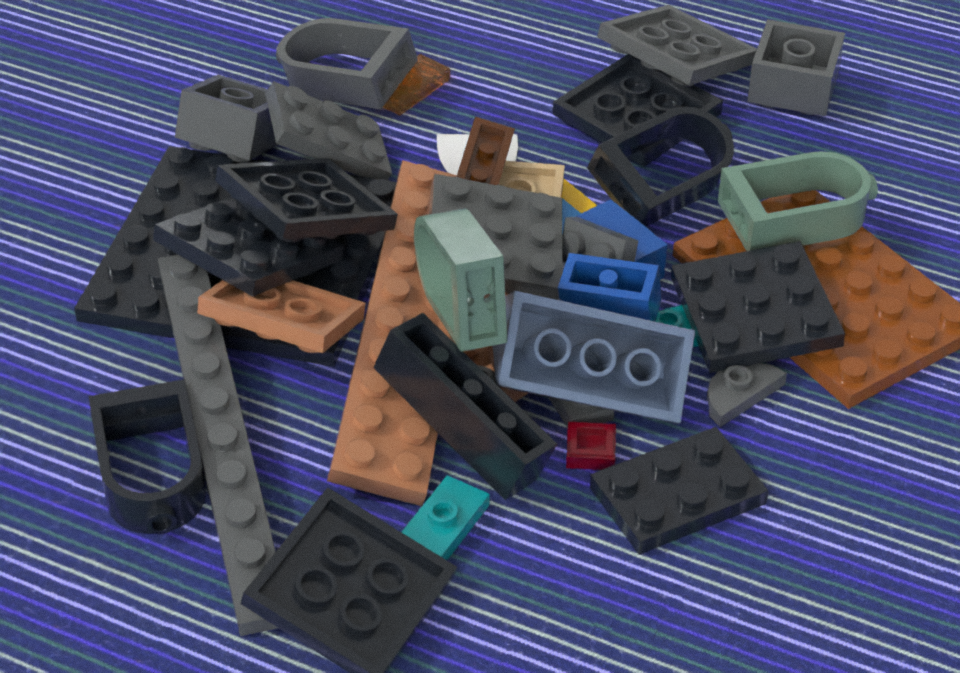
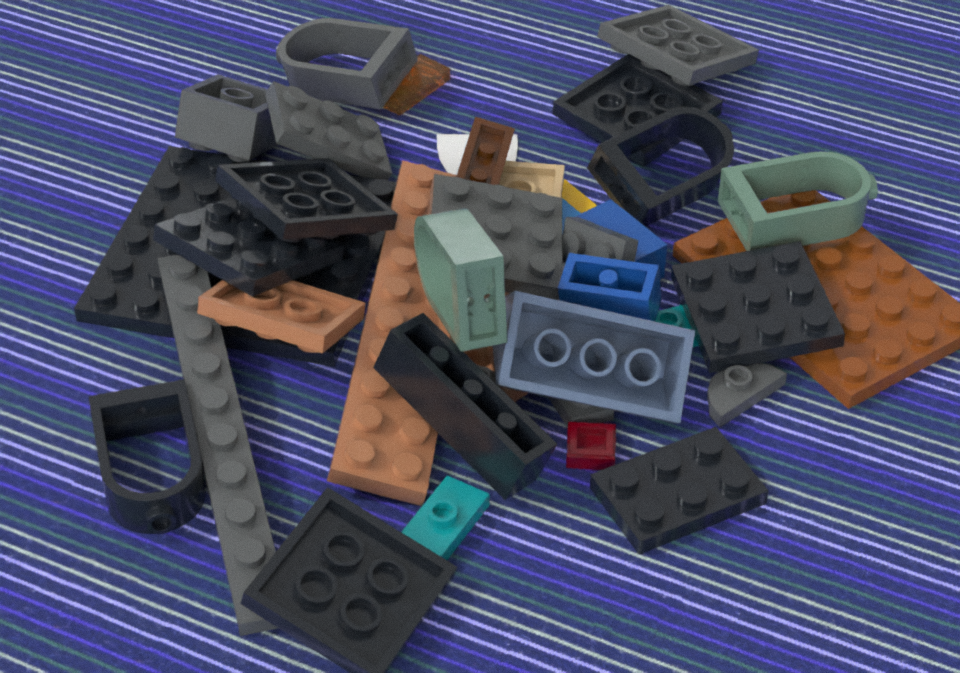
(796, 67): dark grey brick -> none

